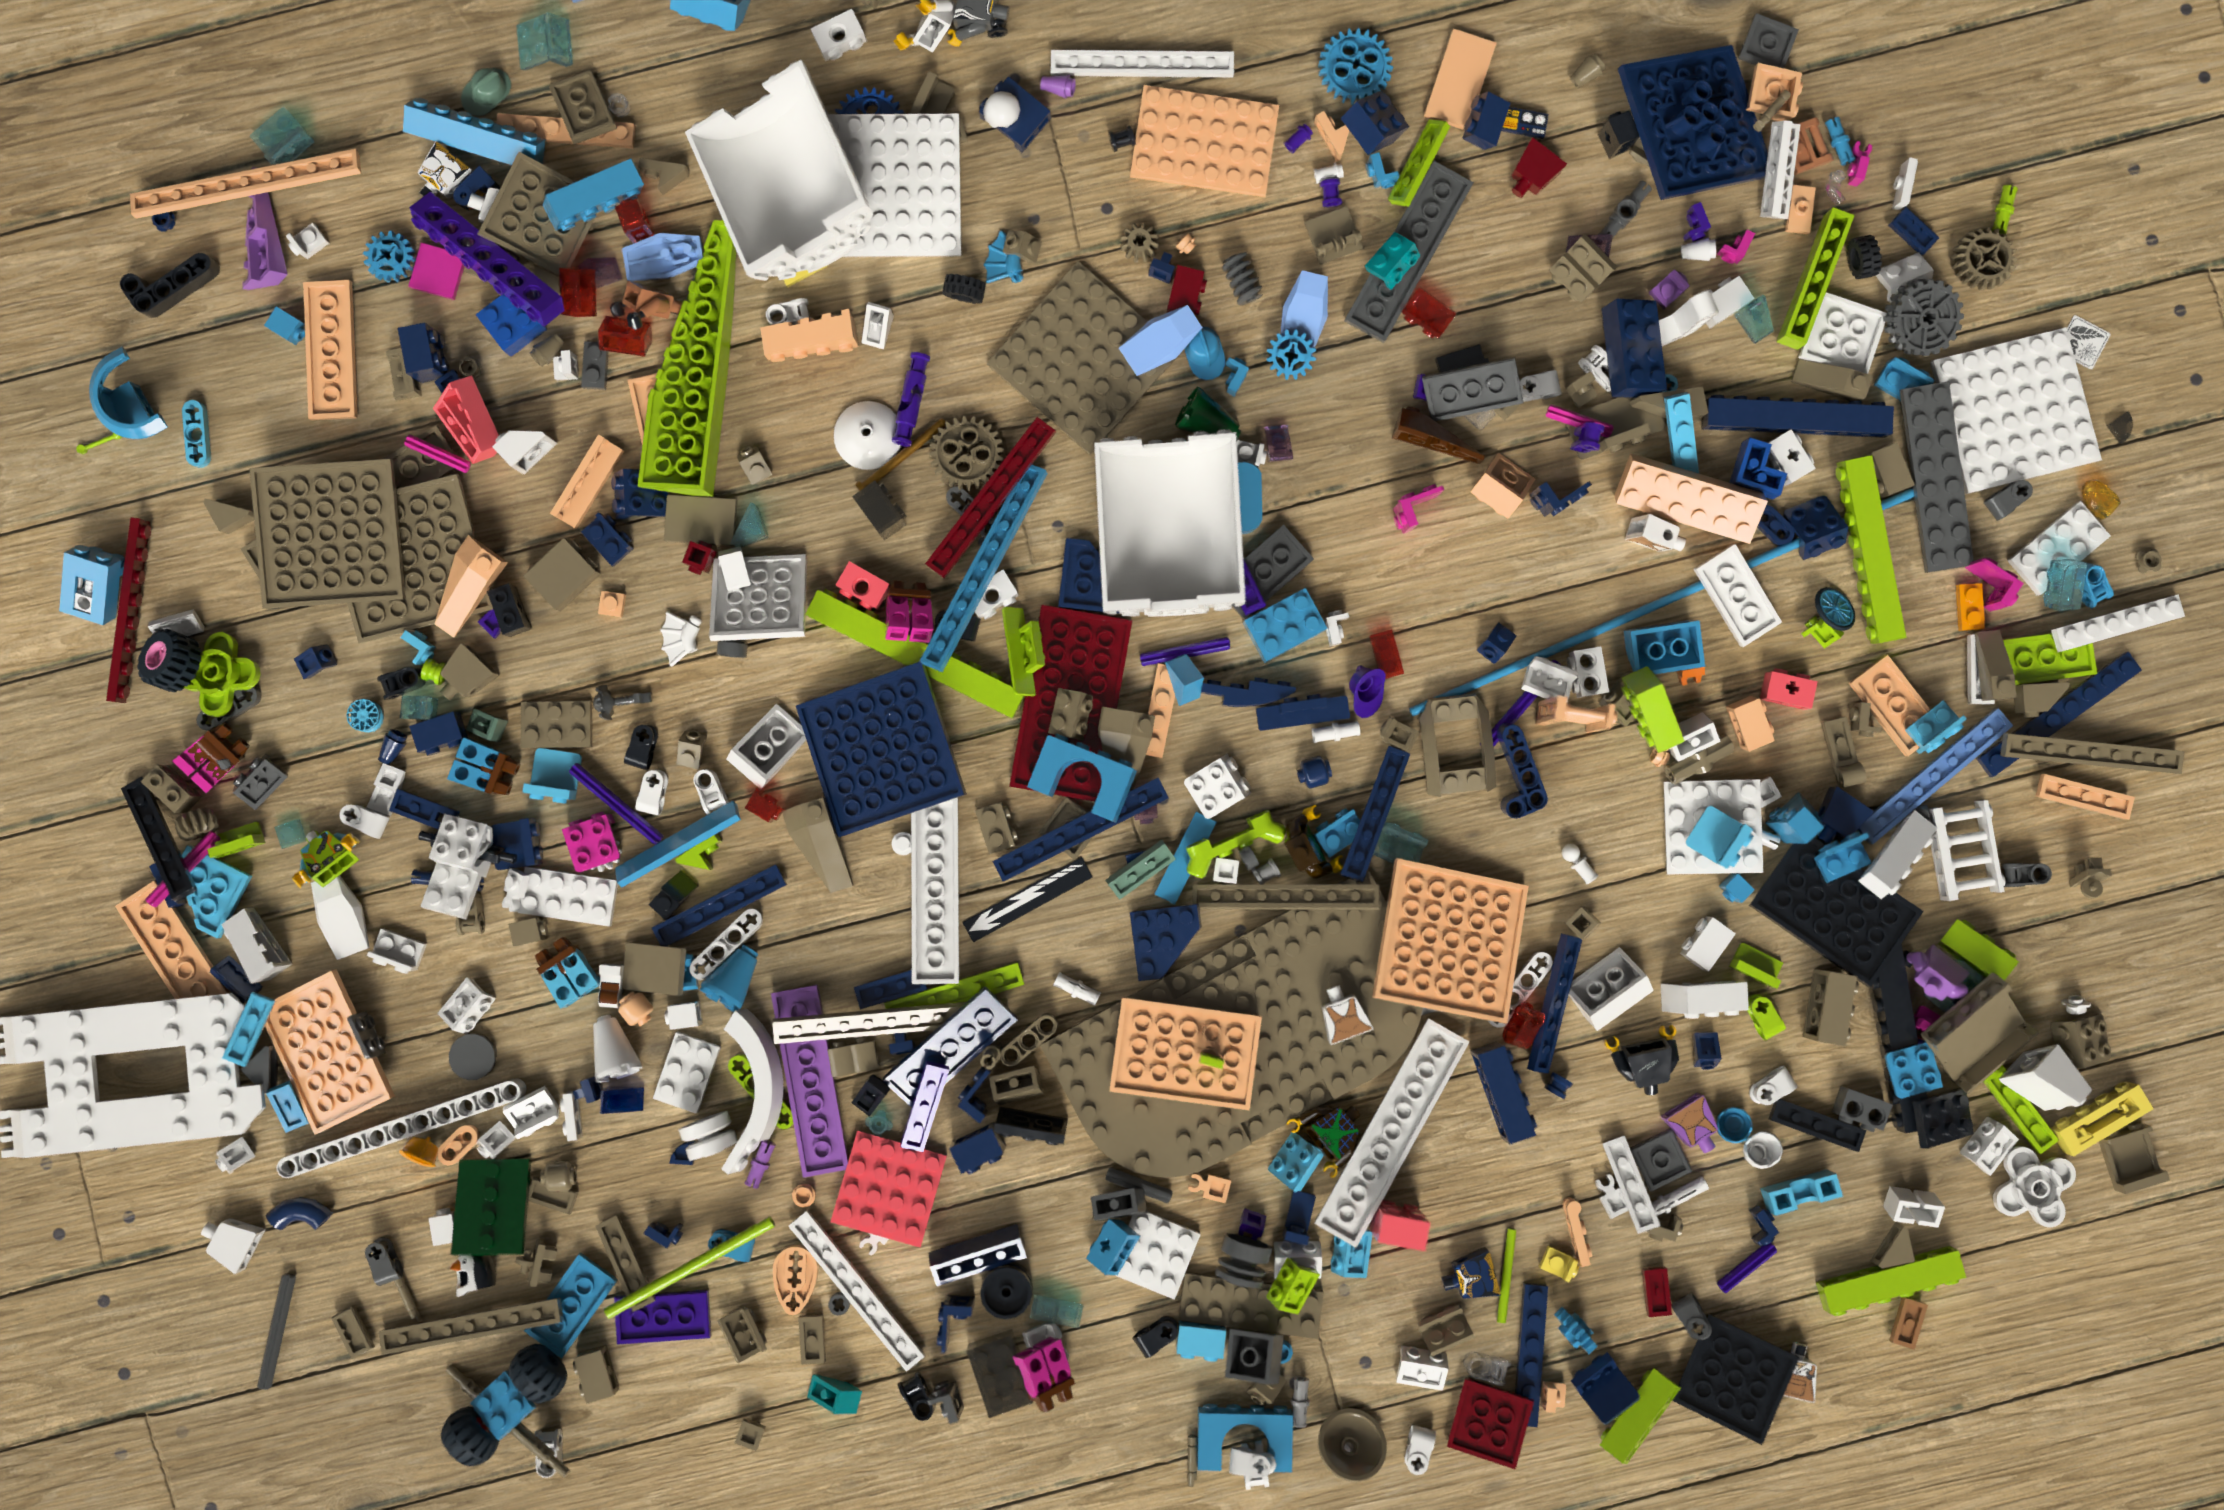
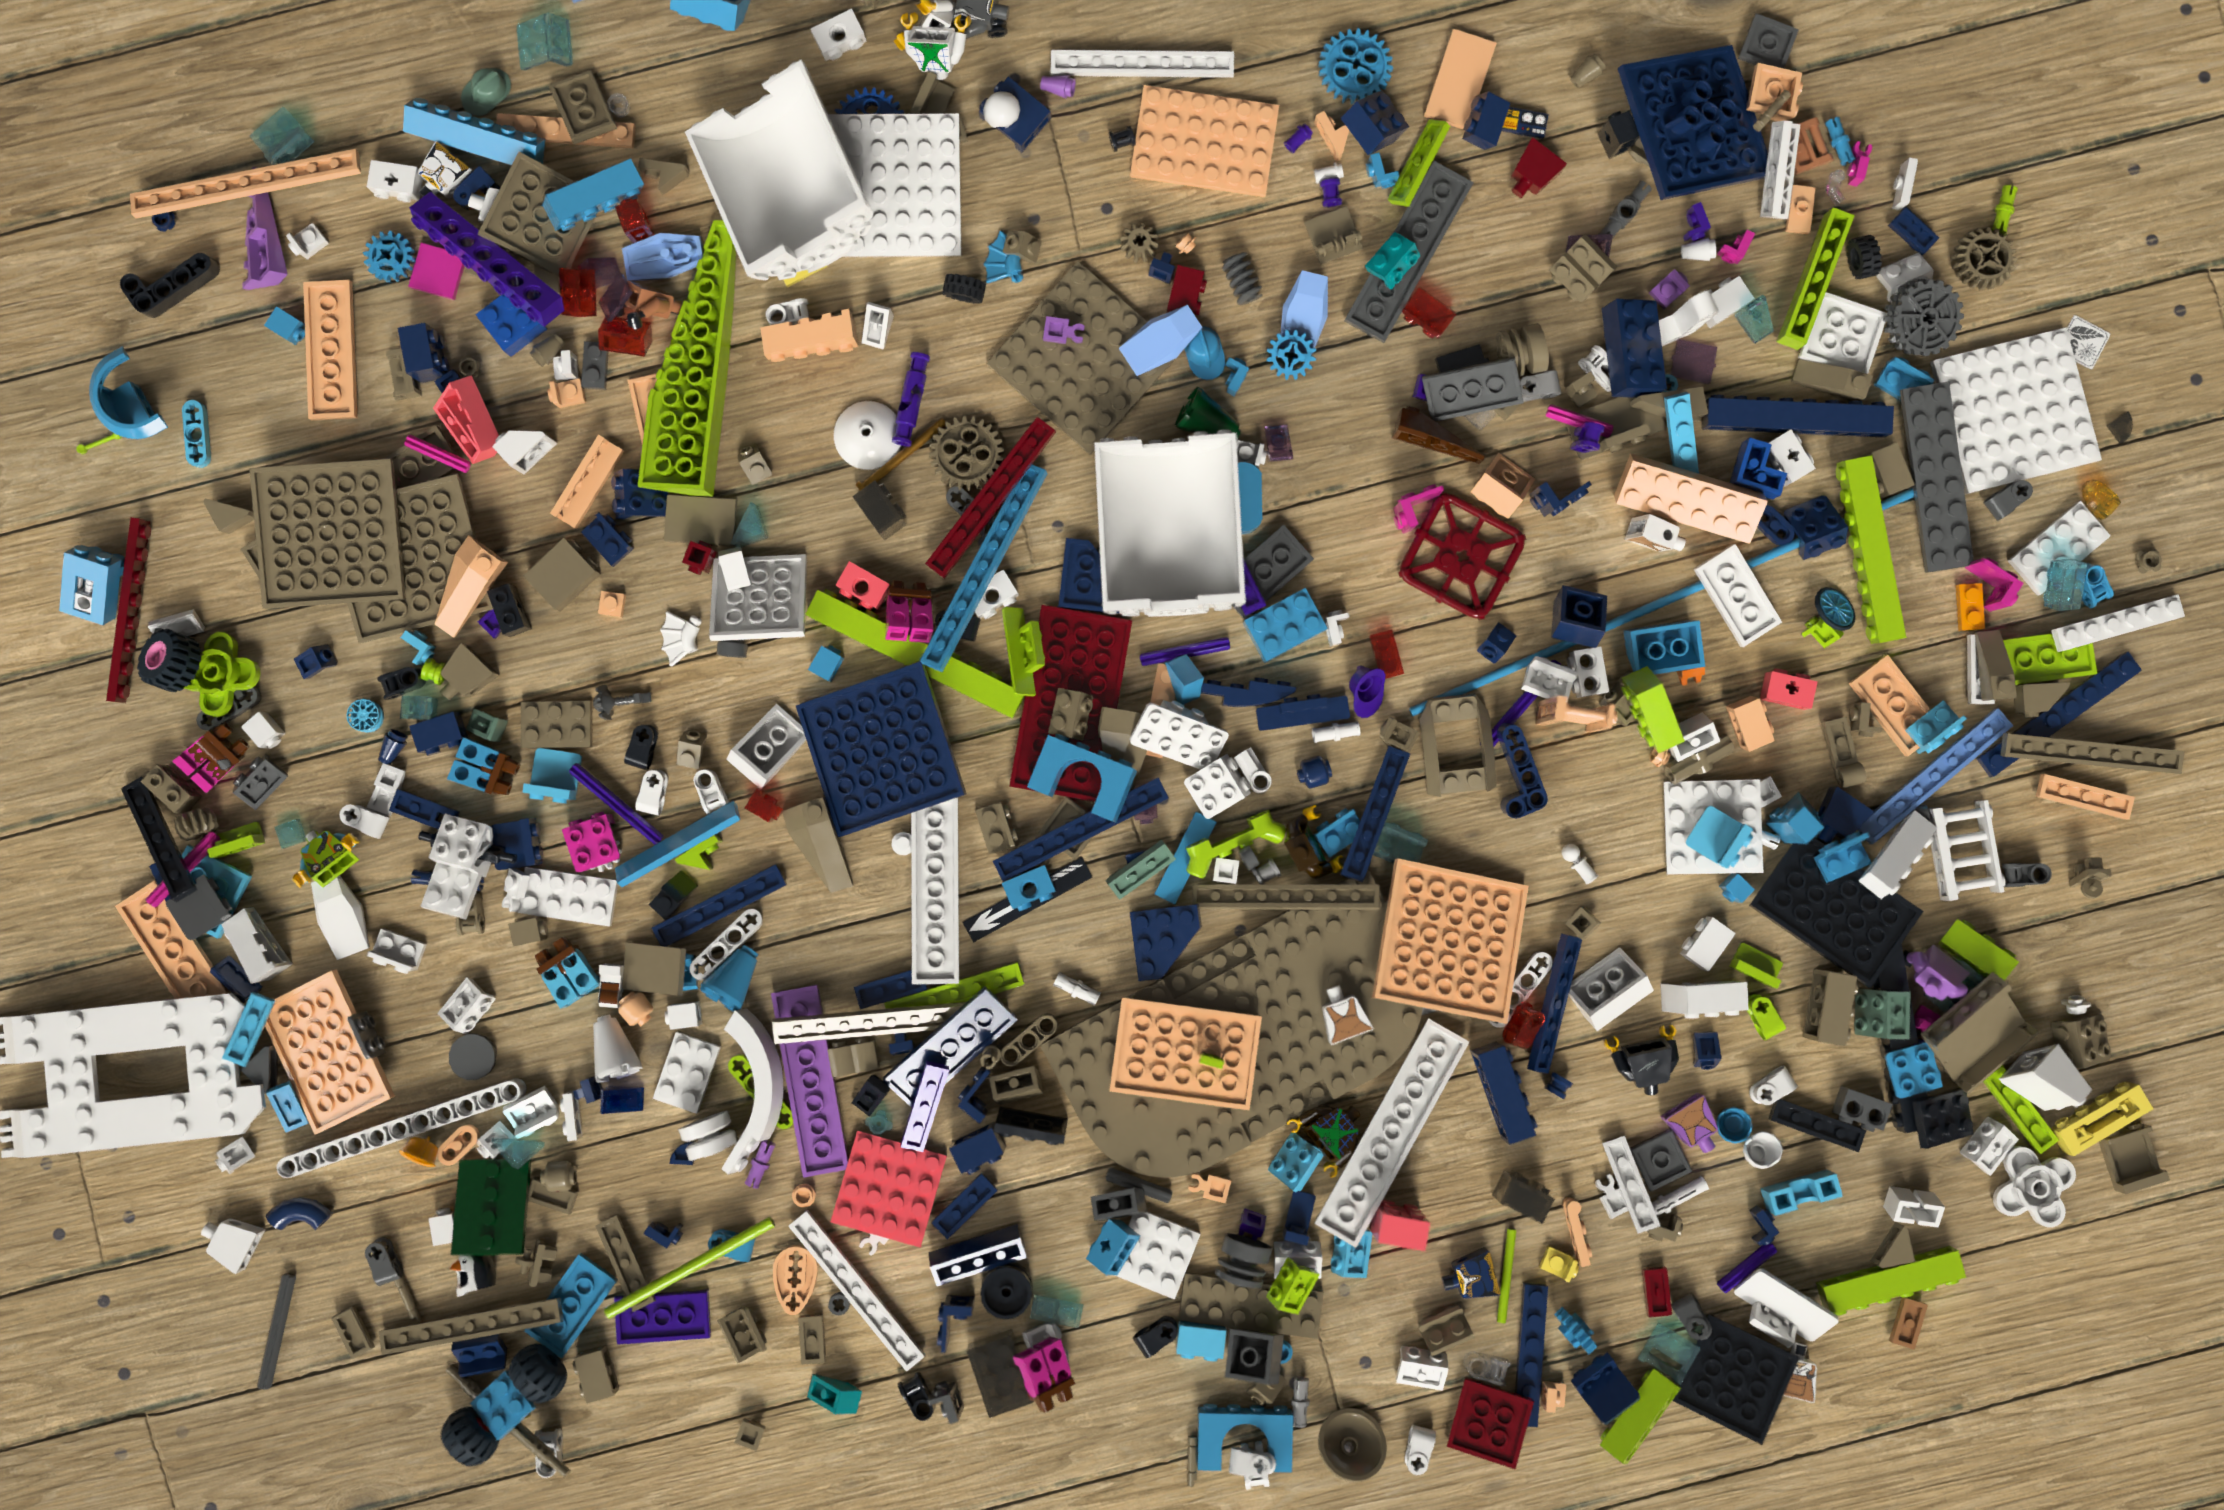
(201, 909): none -> dark grey bracket
(263, 730): none -> white brick
(384, 174): none -> white brick
(480, 1355): none -> dark blue bracket
(517, 1151): none -> clear light blue slope
(566, 393): none -> light nougat bracket
(615, 297): none -> piece
(826, 662): none -> dark azure brick
(934, 47): none -> white torso
(964, 1206): none -> dark blue plate
(1015, 888): none -> dark azure brick
(1058, 330): none -> medium lavender plate
(1179, 734): none -> white bracket
(1252, 768): none -> white piece
(1476, 551): none -> dark red plate
(1524, 1197): none -> clear smoke brick
(1528, 349): none -> dark tan wheel
(1579, 616): none -> dark blue brick
(1672, 1345): none -> clear light blue plate
(1693, 361): none -> piece
(1783, 1310): none -> white bracket
(1882, 1014): none -> sand green bracket

